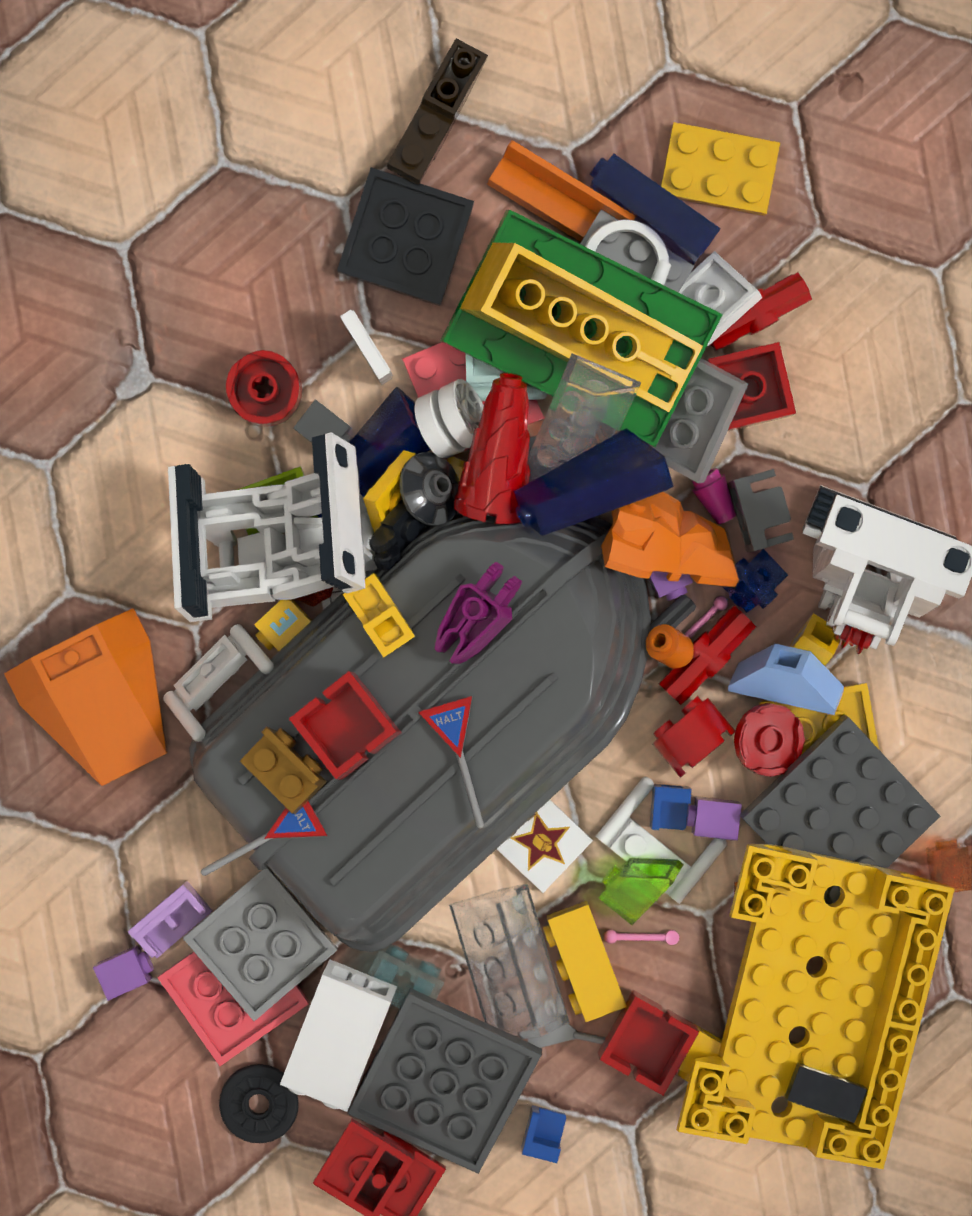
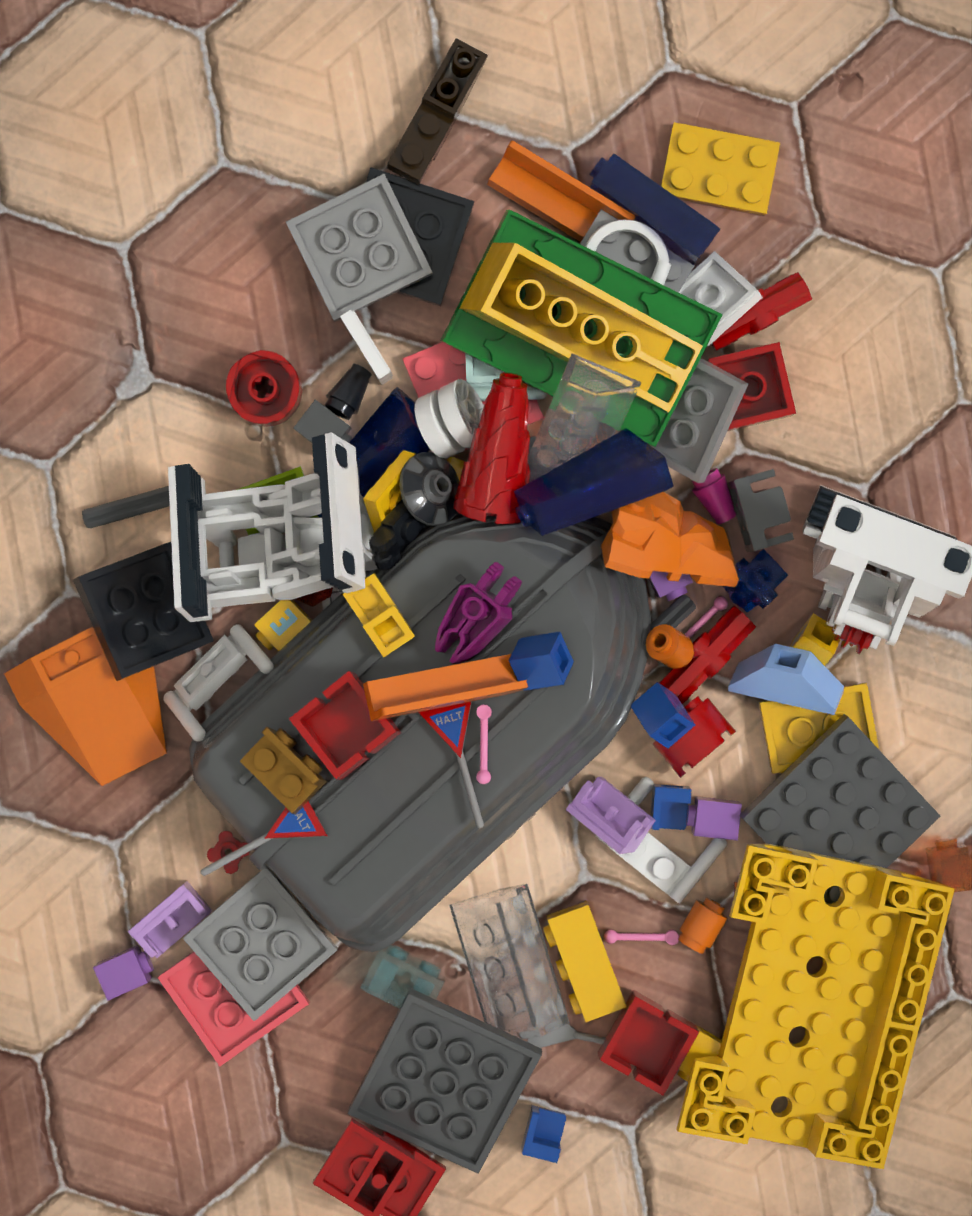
(126, 507): none -> dark grey axle
(136, 614): none -> black plate
(226, 841): none -> red plate
(242, 1120): black wheel -> none
(338, 1035): white brick -> none
(348, 393): none -> black cone
(359, 247): none -> light grey plate
(441, 687): none -> orange panel
(484, 713): none -> bright pink hinge
(541, 660): none -> blue panel
(545, 846): white tile -> none
(611, 815): none -> lavender hinge
(638, 885): clear neon green slope -> none
(662, 715): none -> blue panel
(702, 925): none -> orange brick
(768, 739): red tile -> none
(825, 1092): black tile -> none

